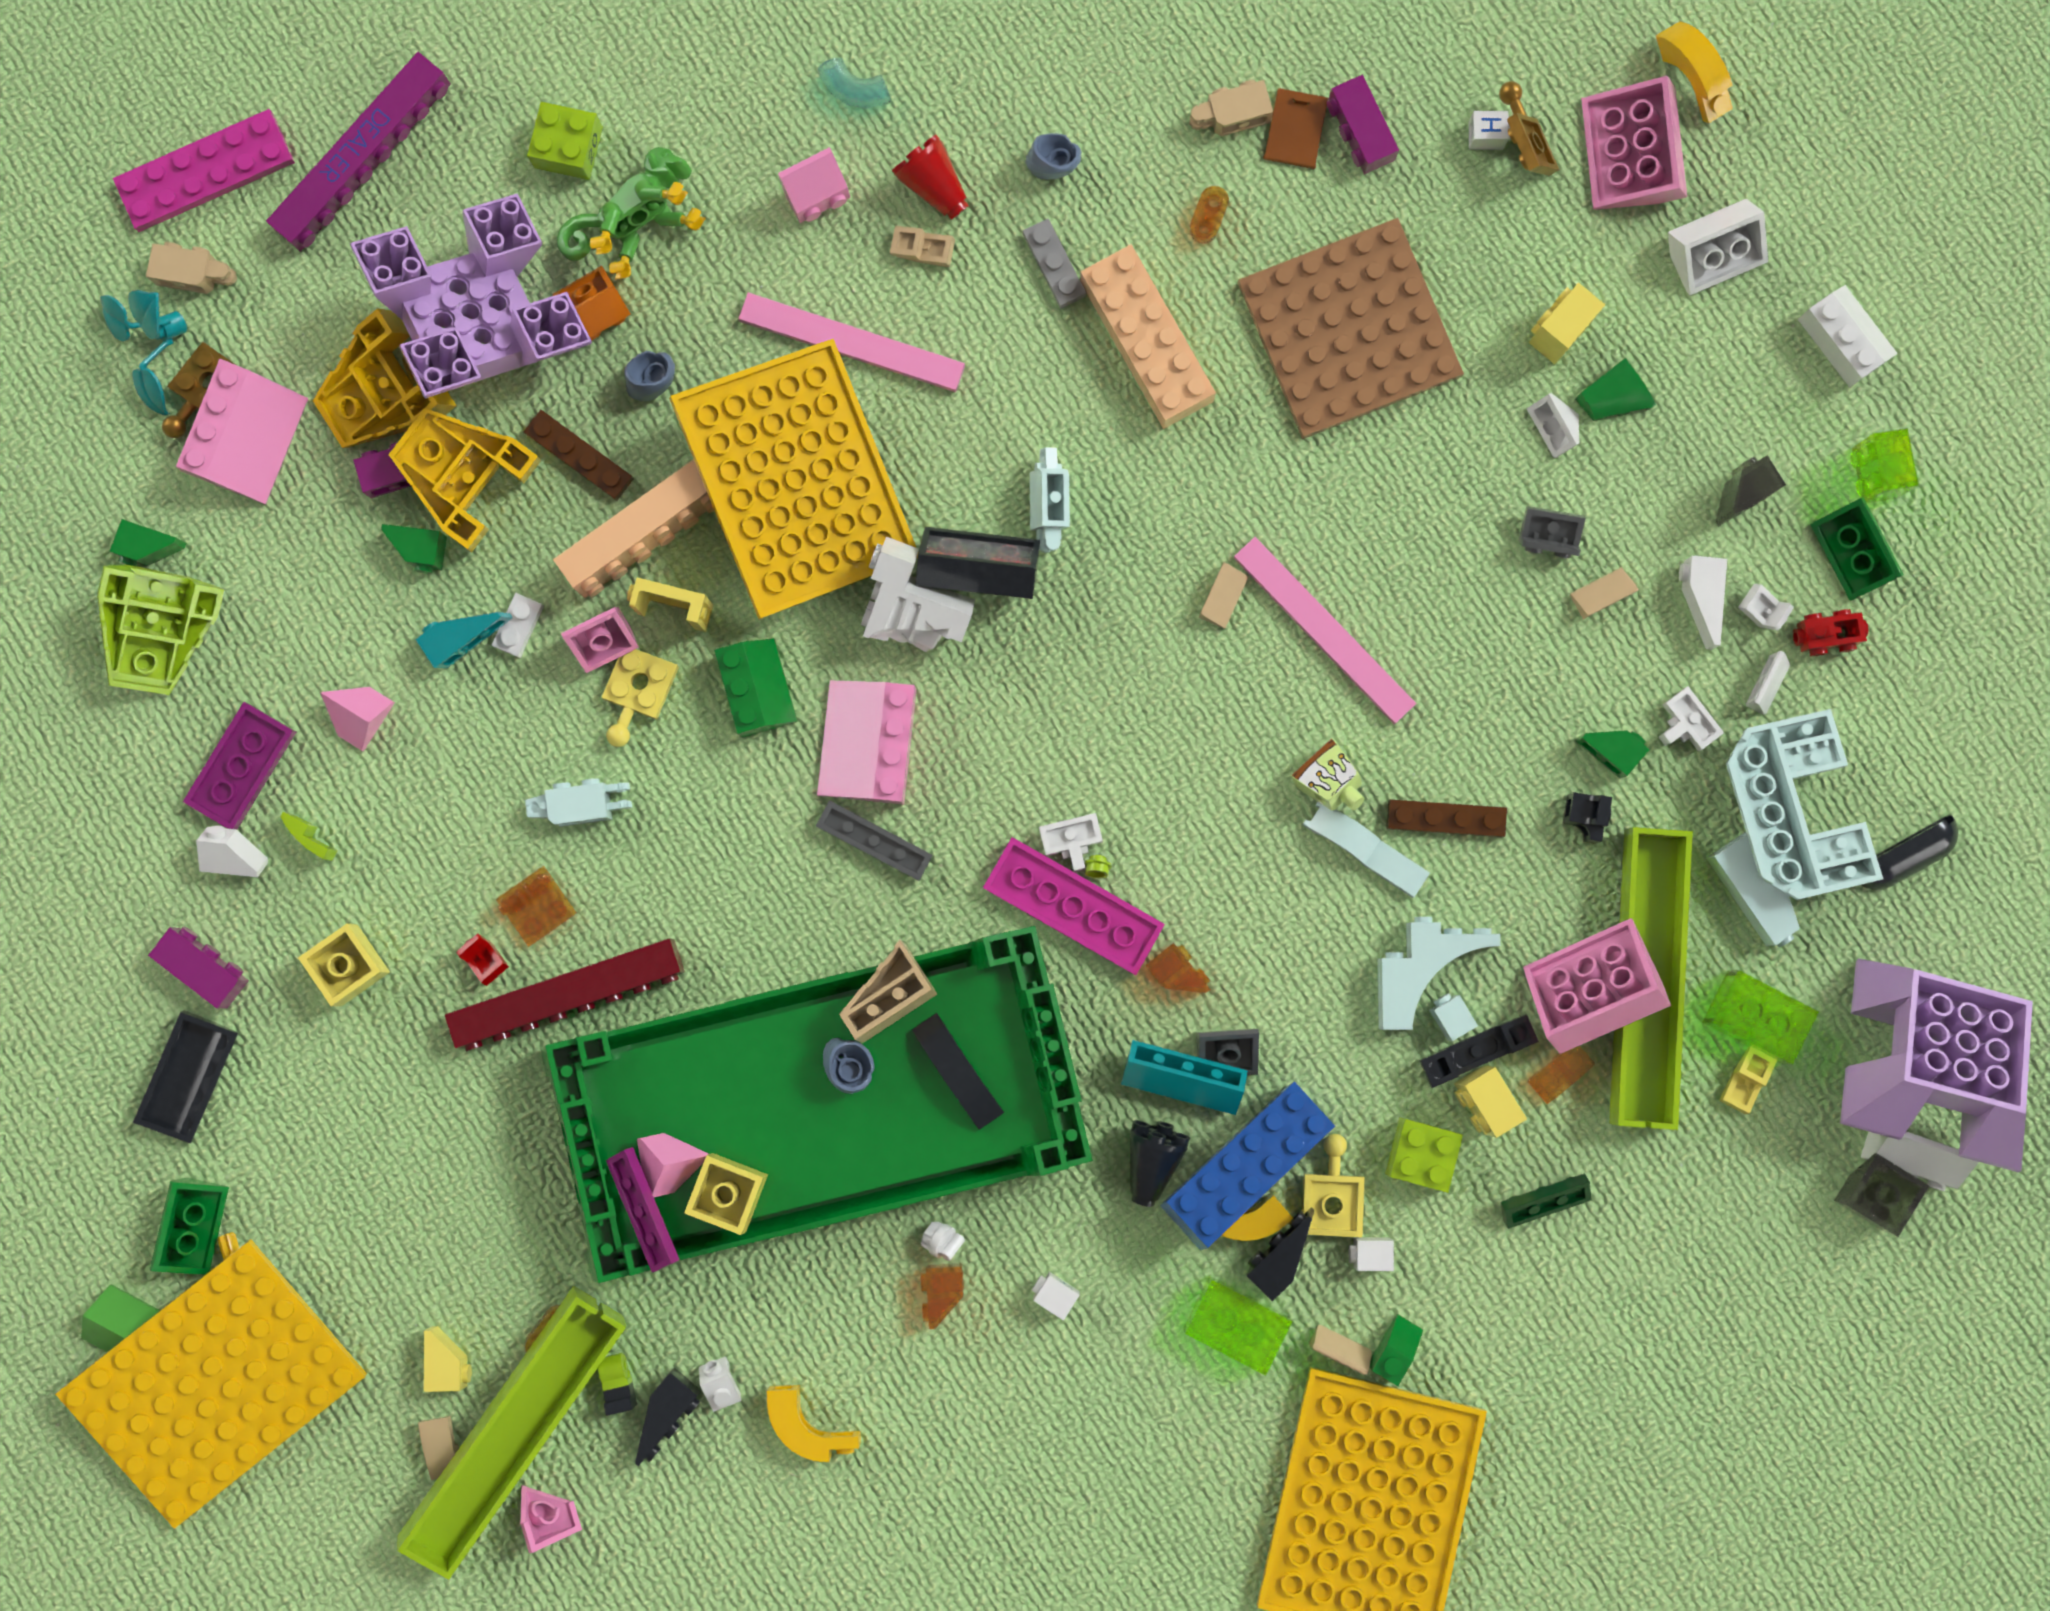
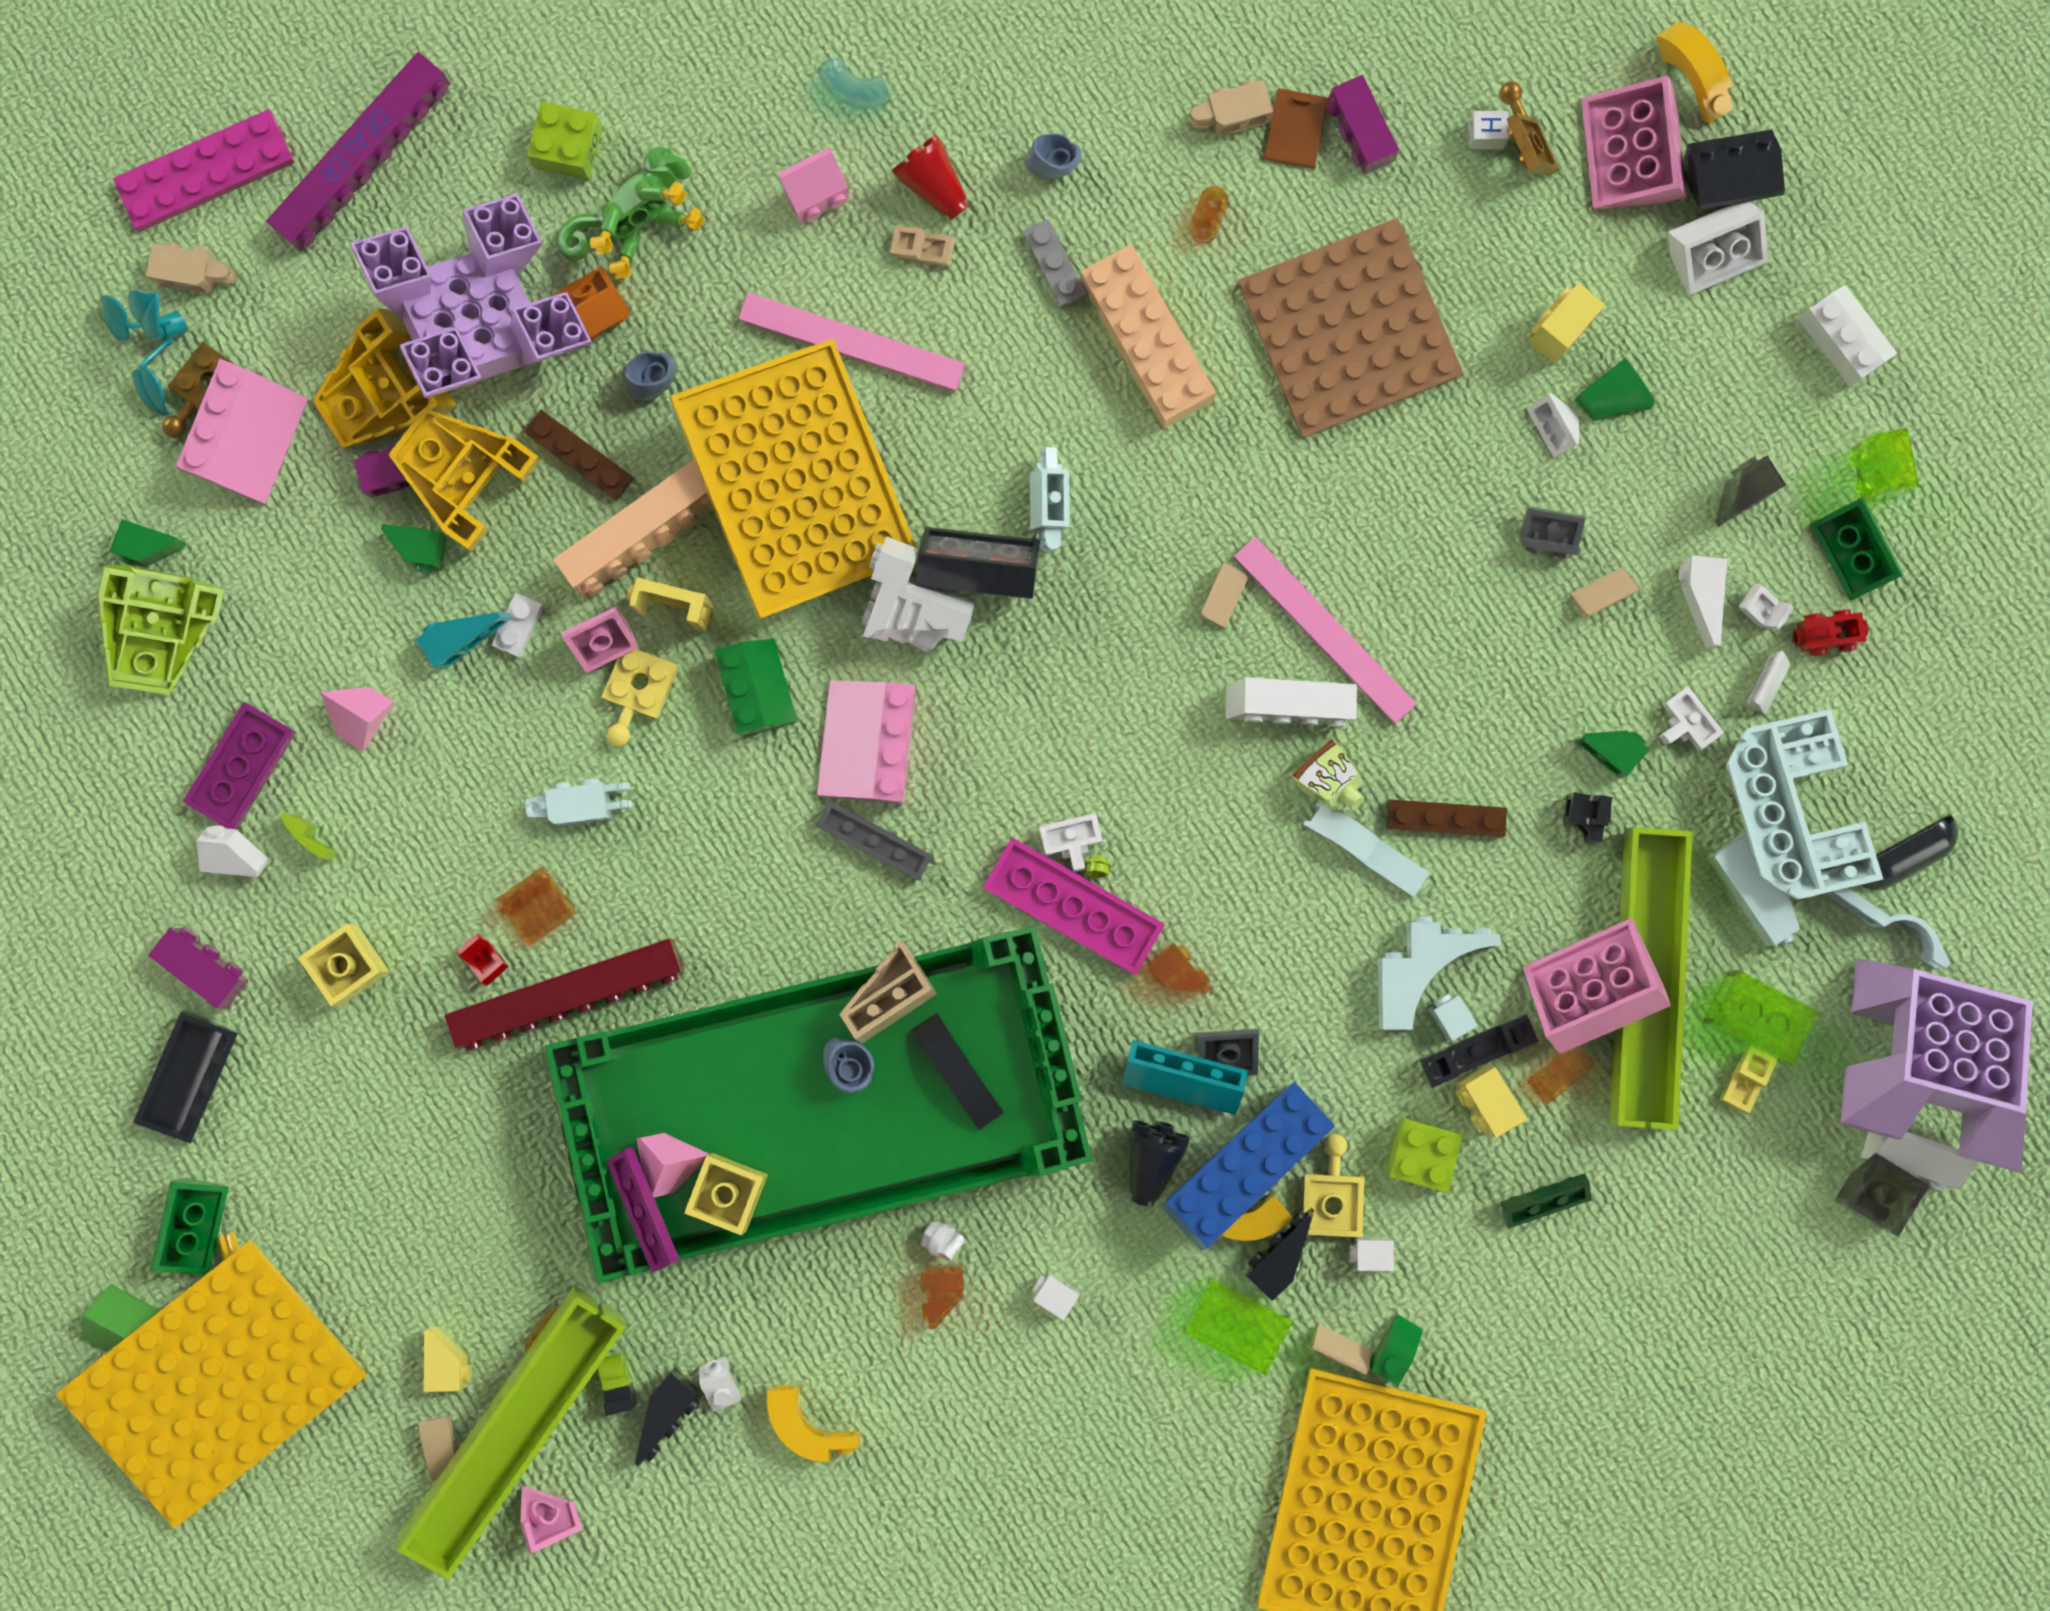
(1291, 701): none -> white wedge
(1734, 169): none -> black slope
(1933, 952): none -> light aqua piece

